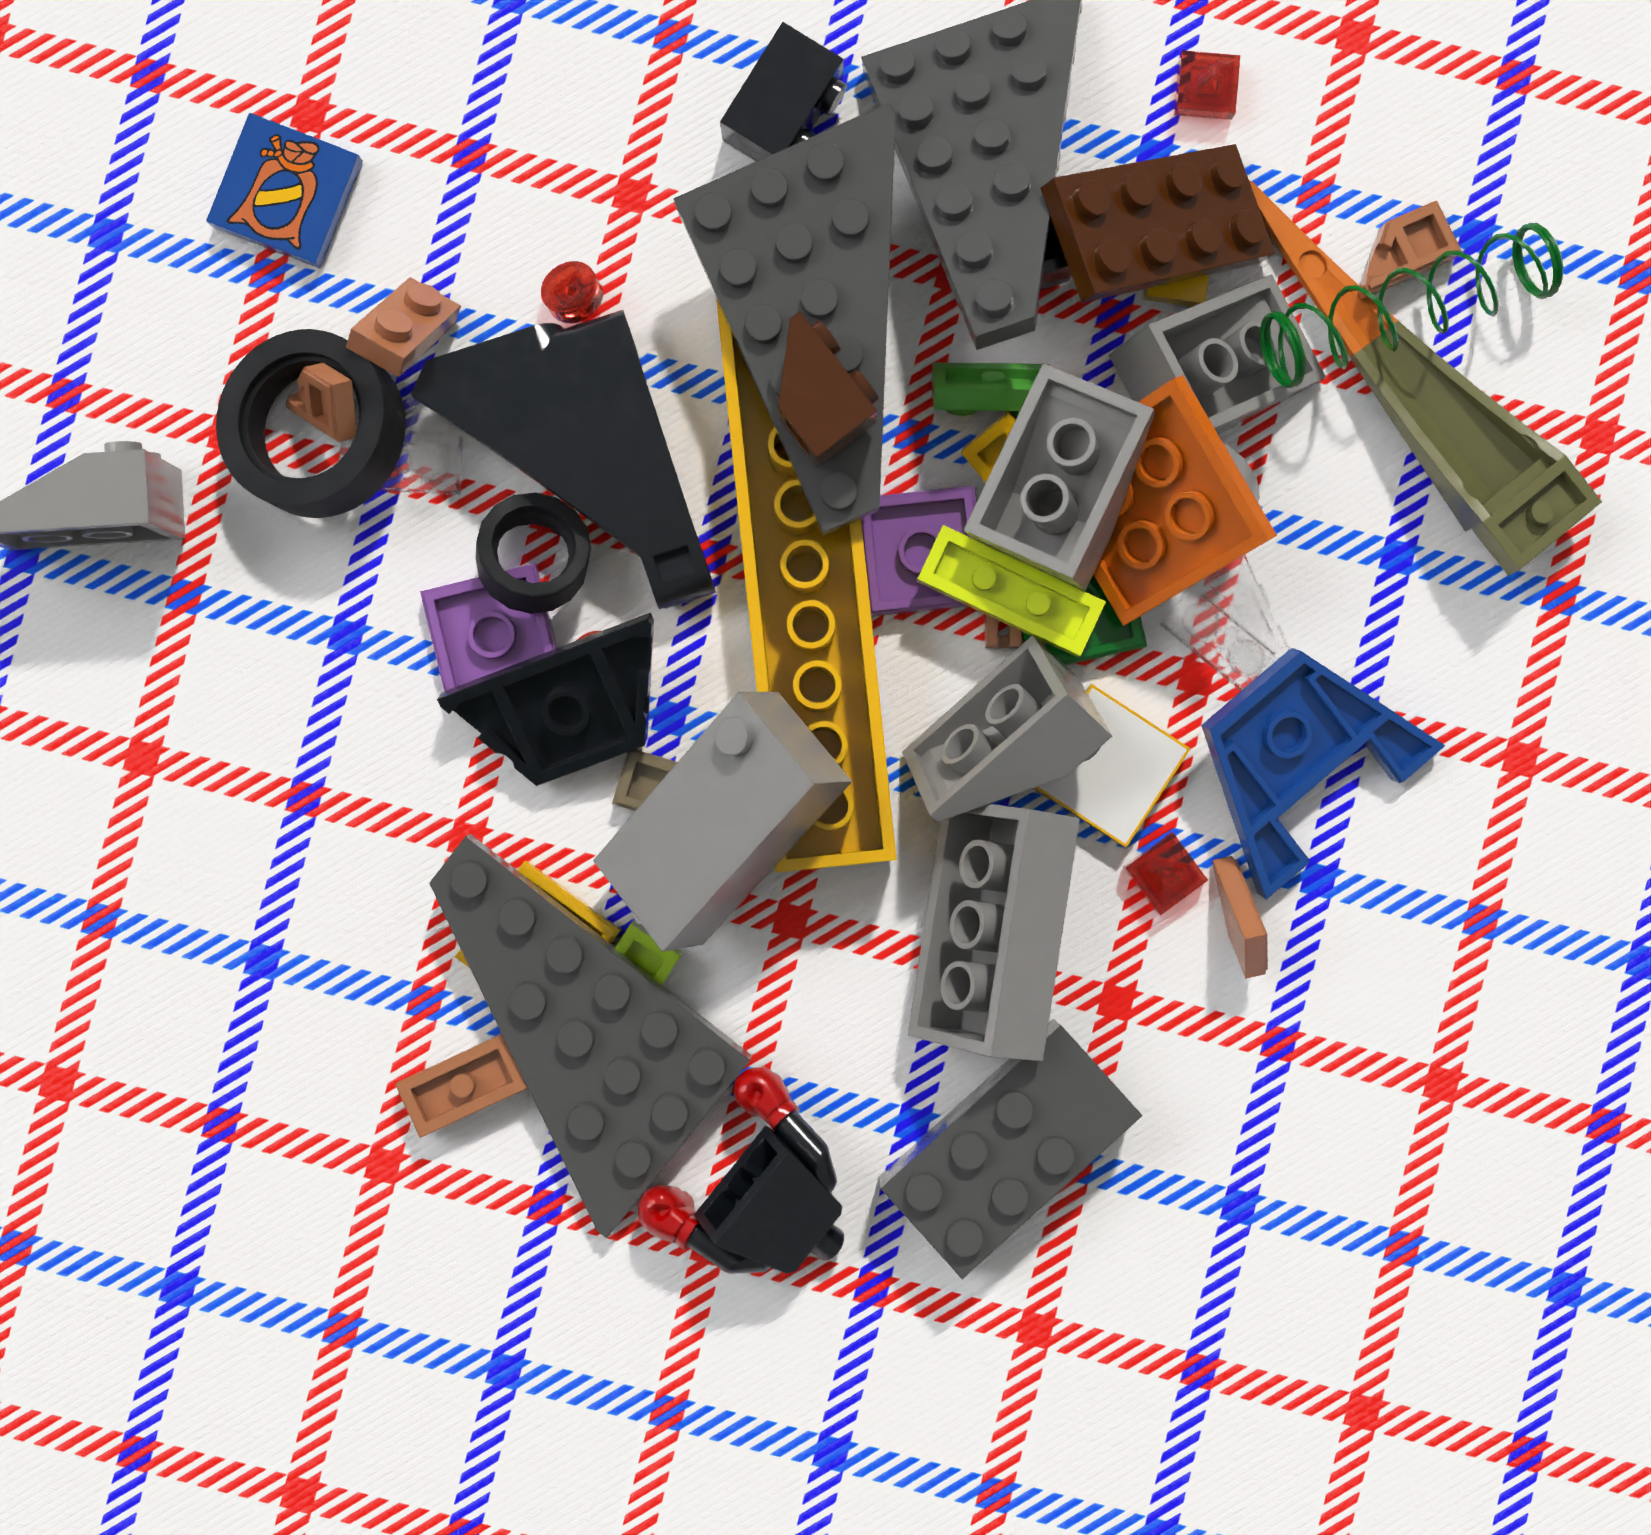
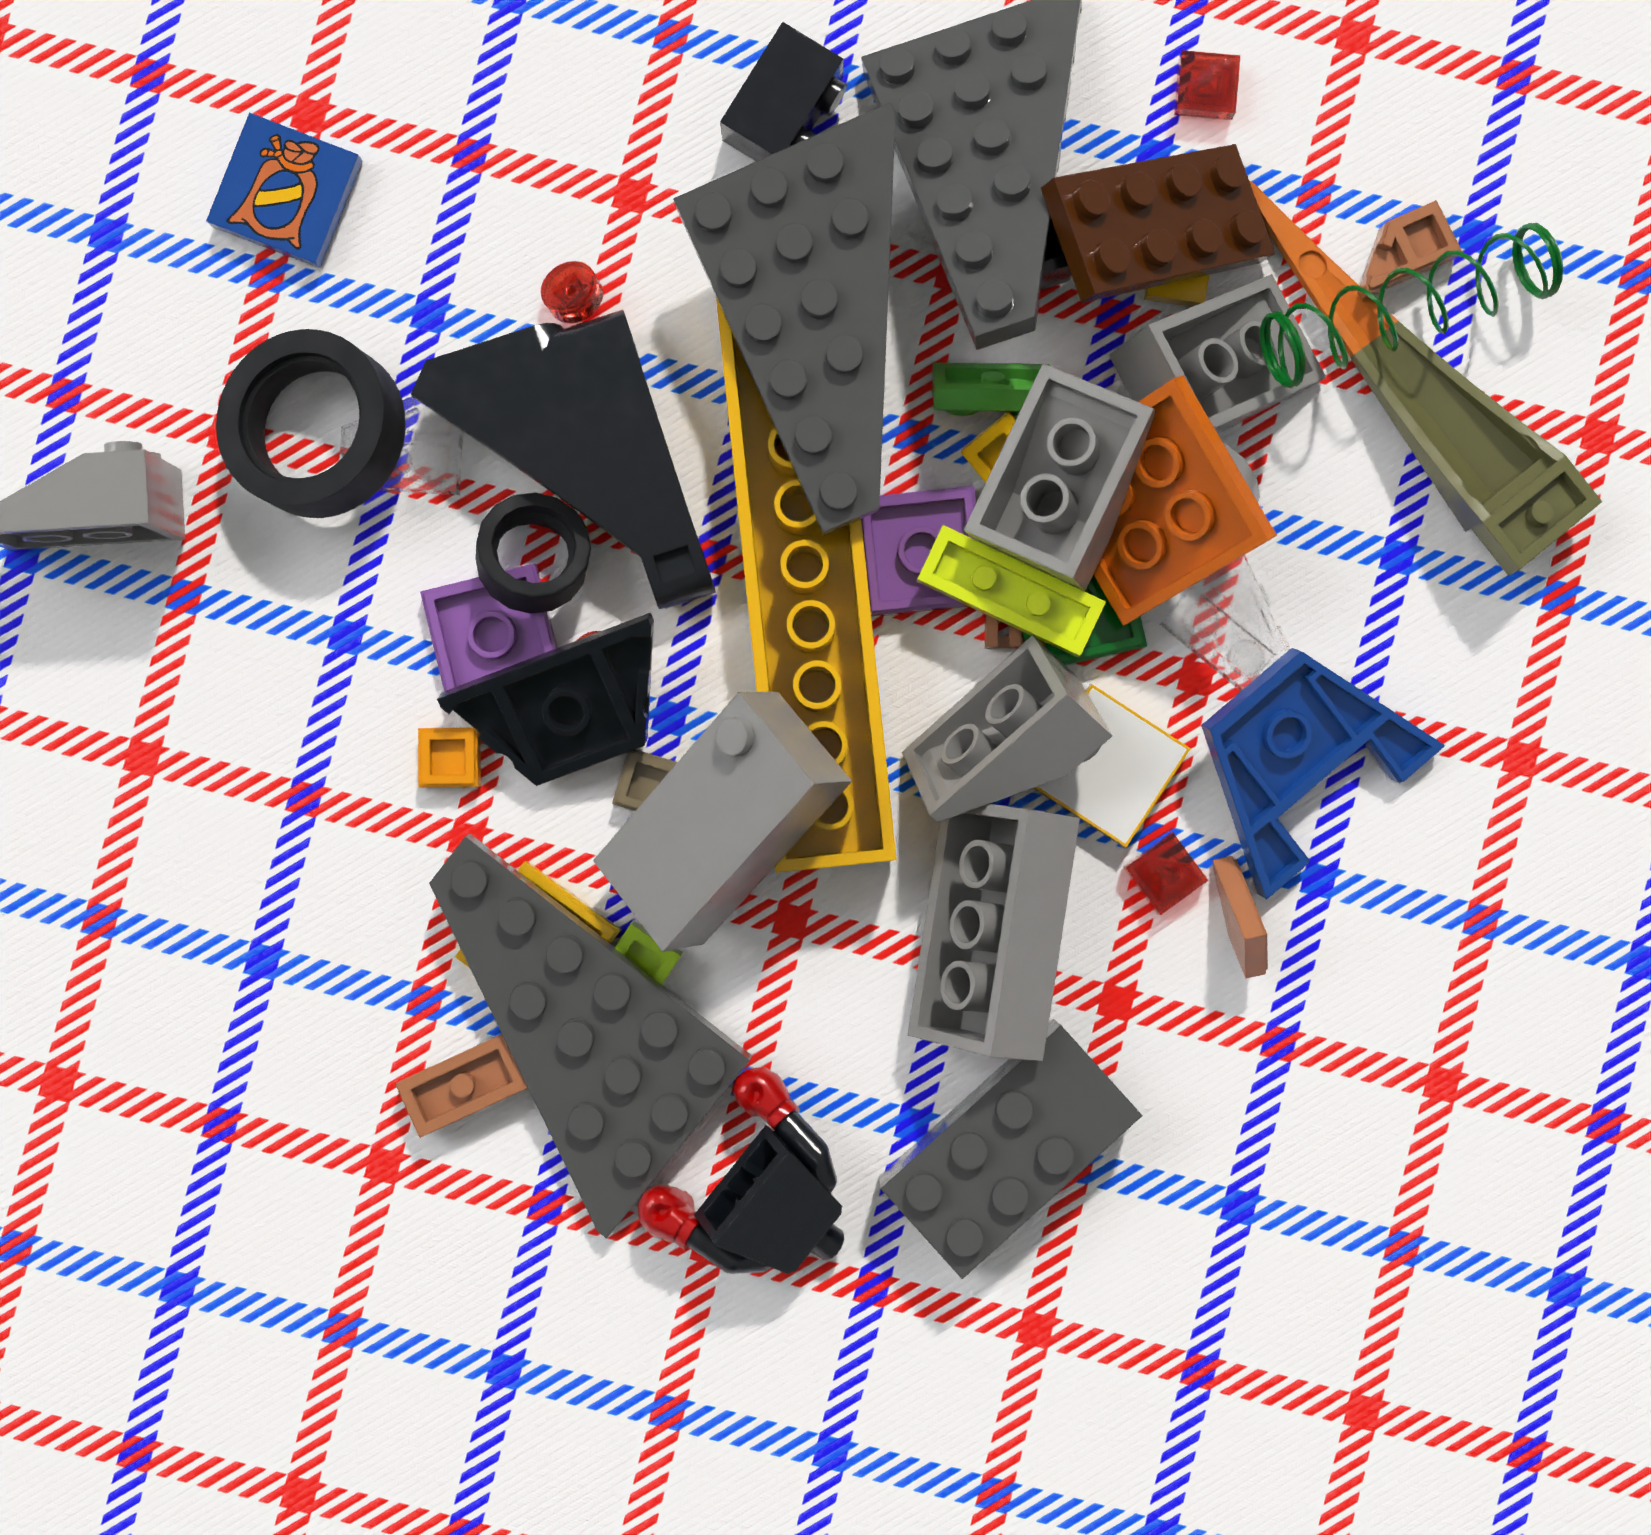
(325, 401): nougat tile -> none
(403, 326): nougat plate -> none
(449, 757): none -> light orange tile
(817, 395): reddish brown slope -> none

